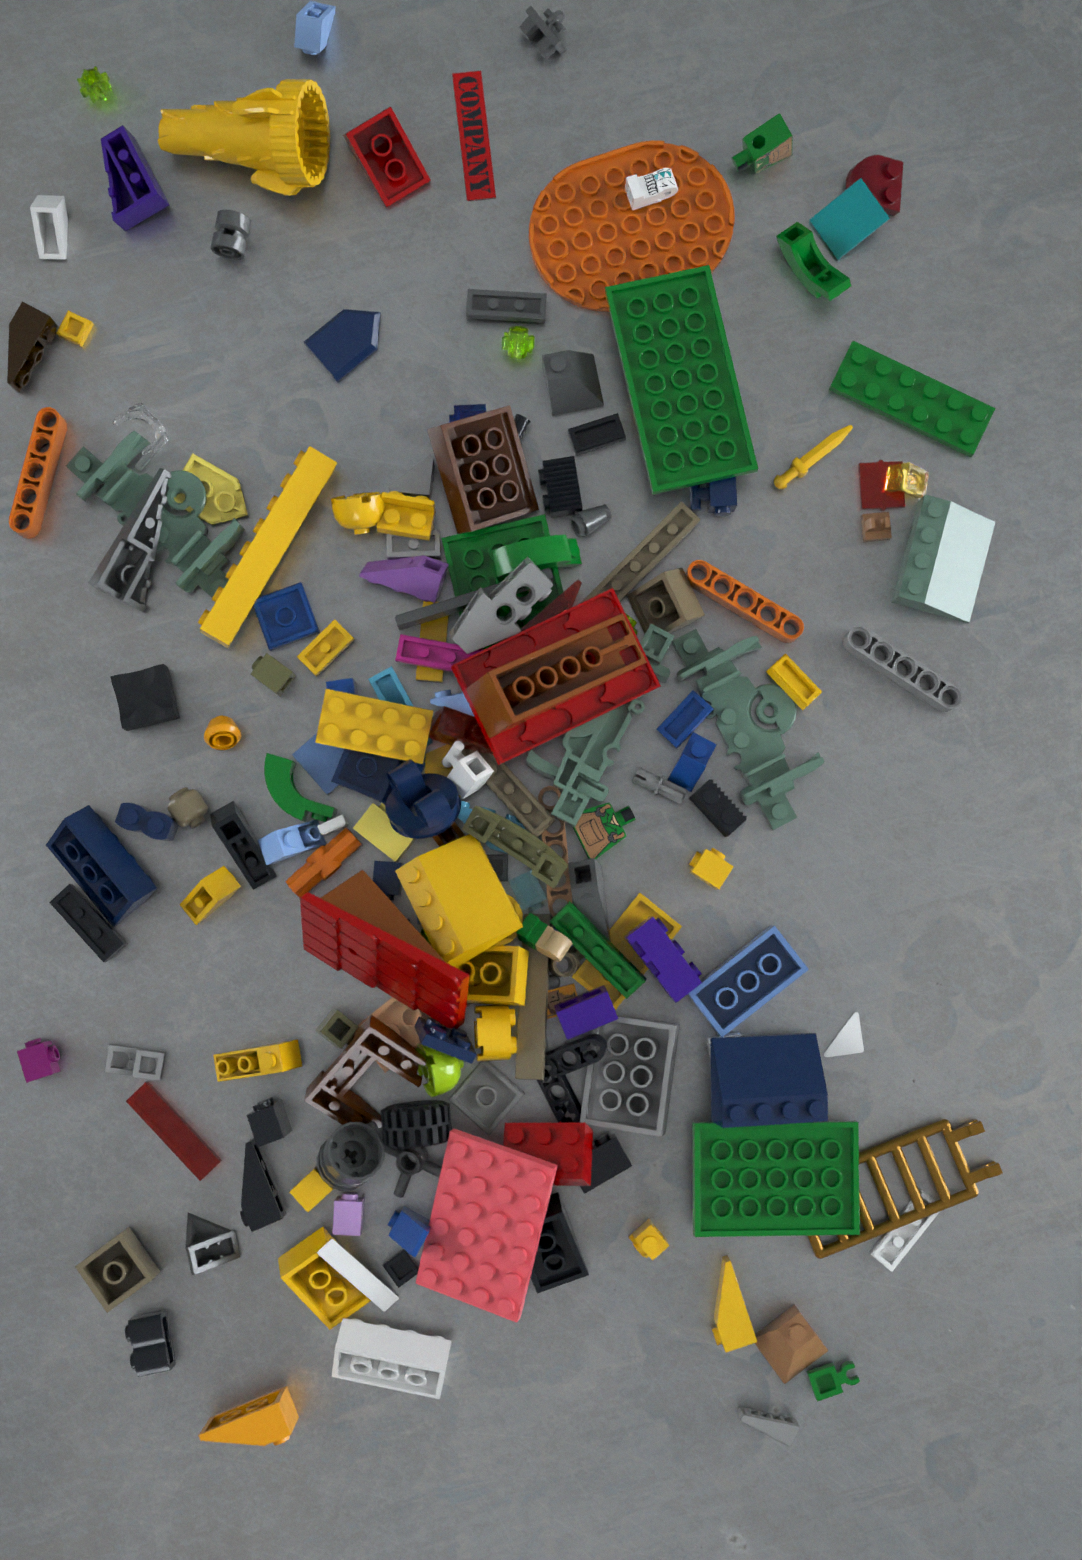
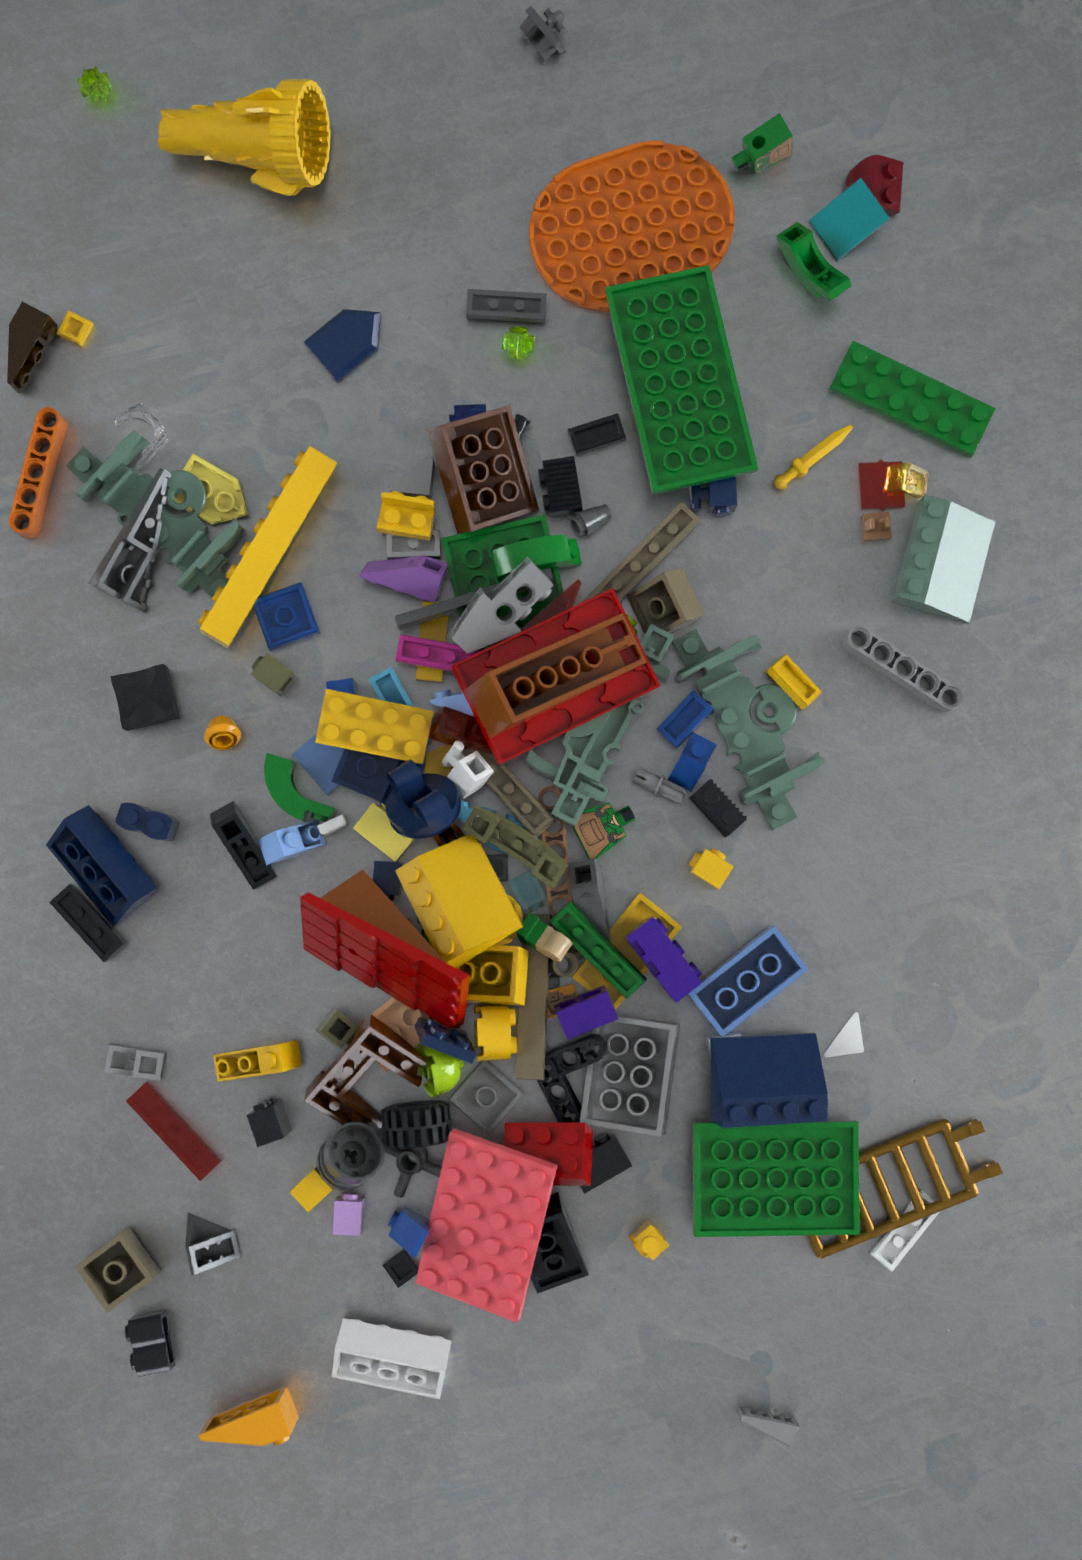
(39, 1059): magenta brick -> none
(50, 226): white slope -> none
(131, 181): dark purple wedge -> none
(187, 808): dark tan head -> none
(210, 894): yellow slope -> none
(230, 235): dark grey wheel -> none
(259, 1195): black slope -> none
(313, 27): light blue slope -> none
(318, 1283): yellow slope -> none
(323, 862): orange piece -> none
(325, 648): yellow plate -> none
(358, 511): yellow cylinder -> none
(358, 1275): white sticker -> none
(387, 156): red slope -> none
(474, 135): red sticker -> none
(571, 381): dark grey slope -> none
(650, 188): white leg -> none
(730, 1315): yellow slope -> none
(757, 601): orange beam -> none
(789, 1344): medium nougat slope -> none
(827, 1380): green plate -> none

